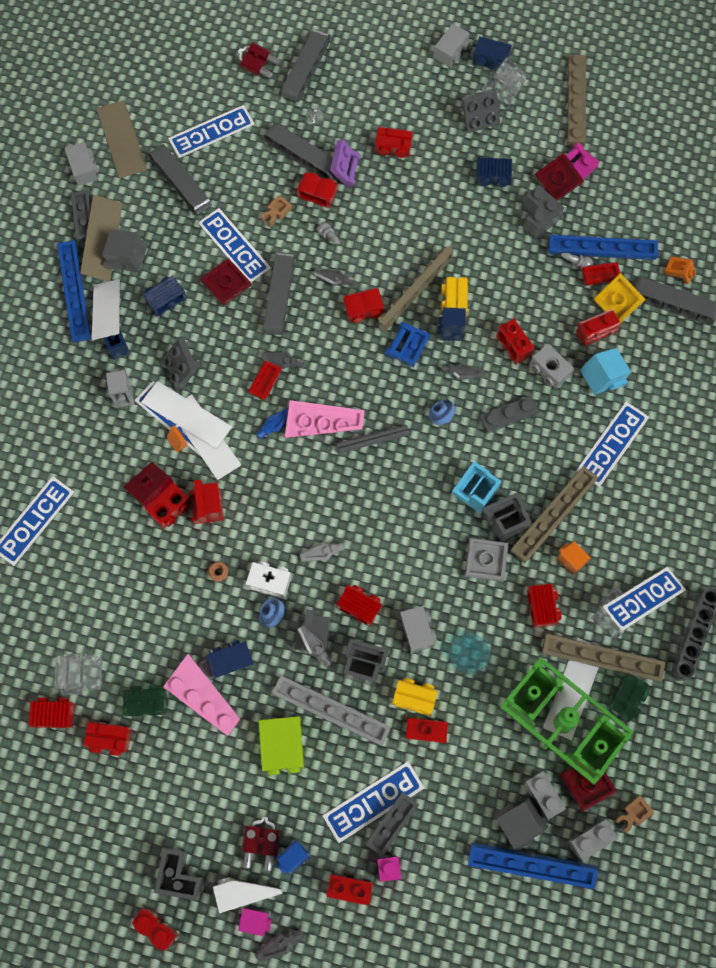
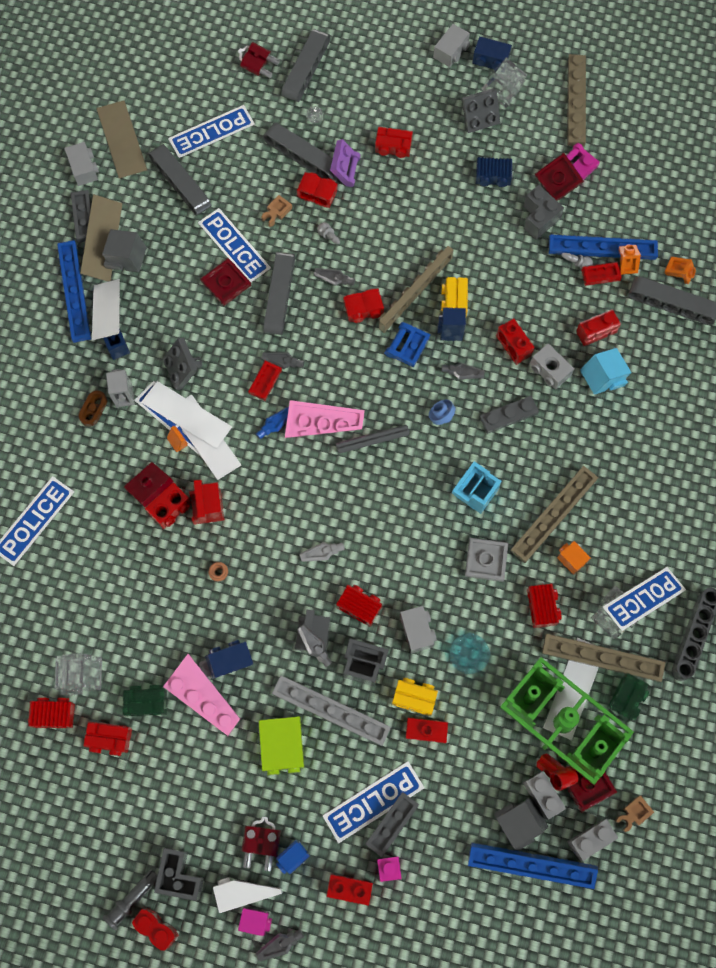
(91, 409): none -> reddish brown plate
(124, 907): none -> dark grey pin
(164, 295): dark blue brick -> none
(257, 579): white brick -> none
(271, 612): medium blue plate -> none
(507, 517): dark grey plate -> none
(560, 776): none -> red piece
(614, 442): sticker -> none
(620, 297): yellow plate -> none
(629, 259): none -> orange bracket

